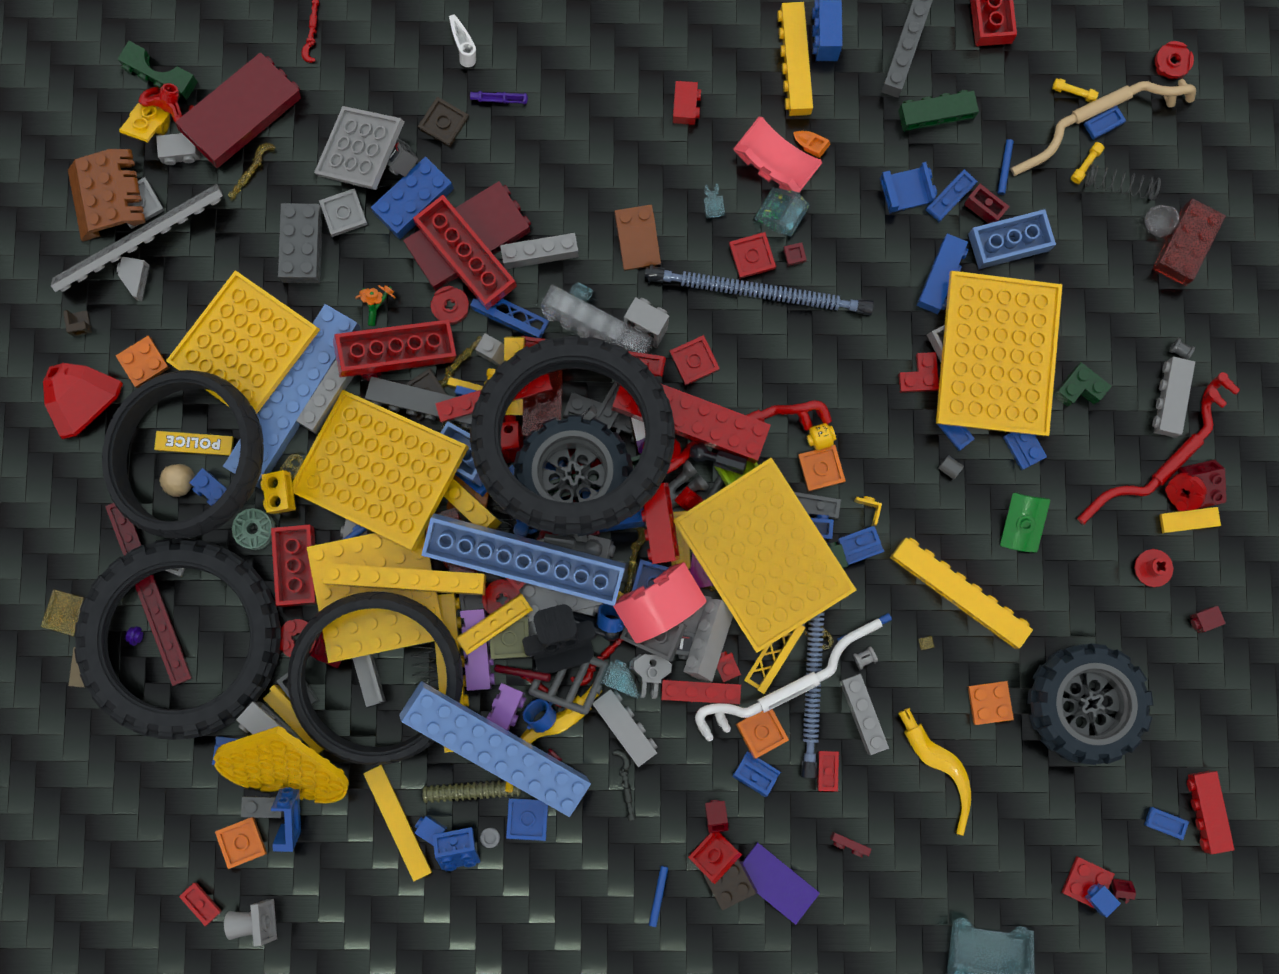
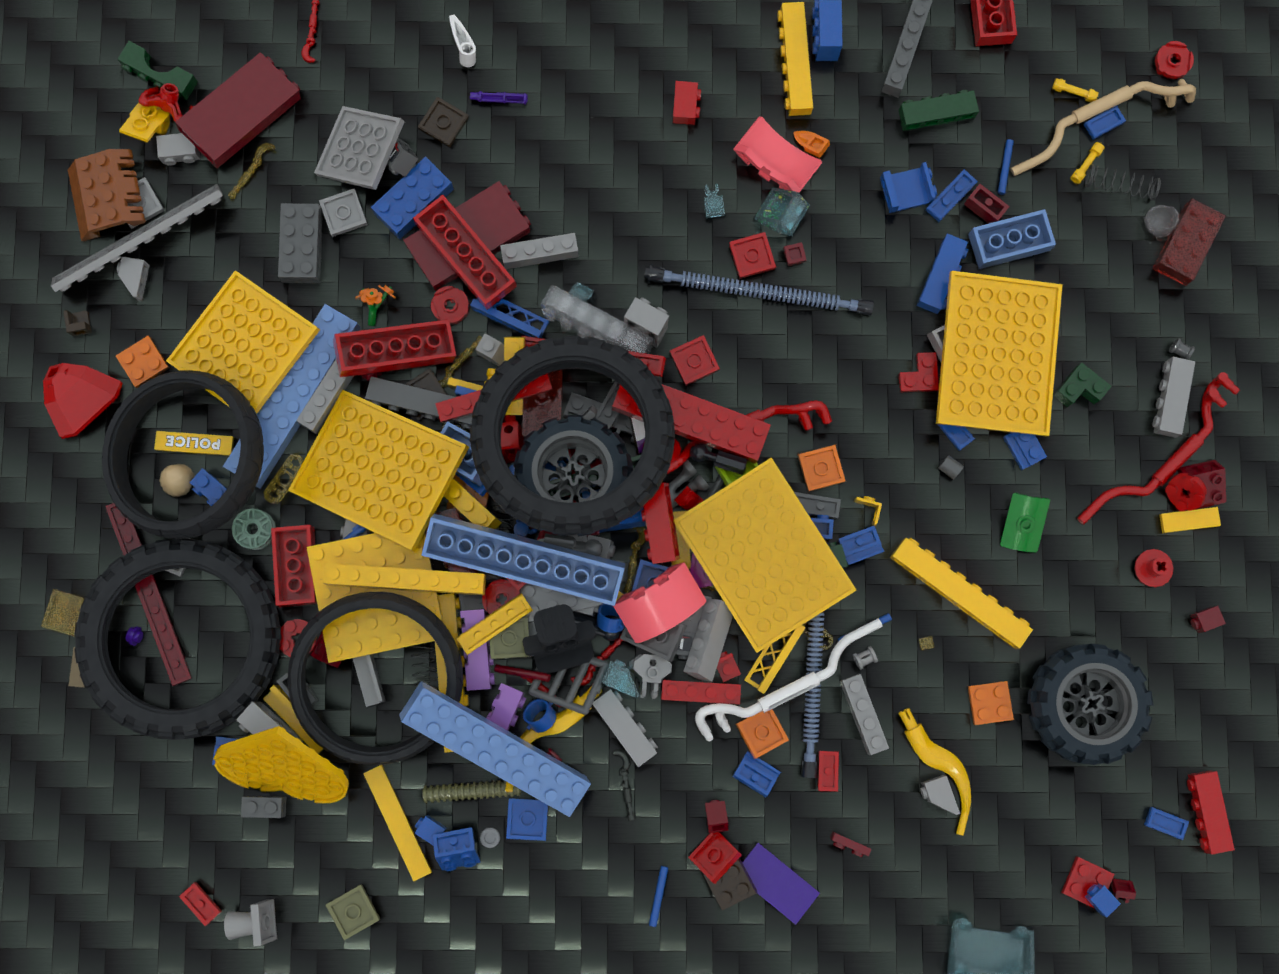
(240, 842): orange plate -> none
(283, 490): yellow brick -> none
(288, 833): blue panel -> none
(352, 912): none -> olive plate
(637, 237): dark orange slope -> none
(821, 436): yellow head -> none
(940, 794): none -> light grey slope

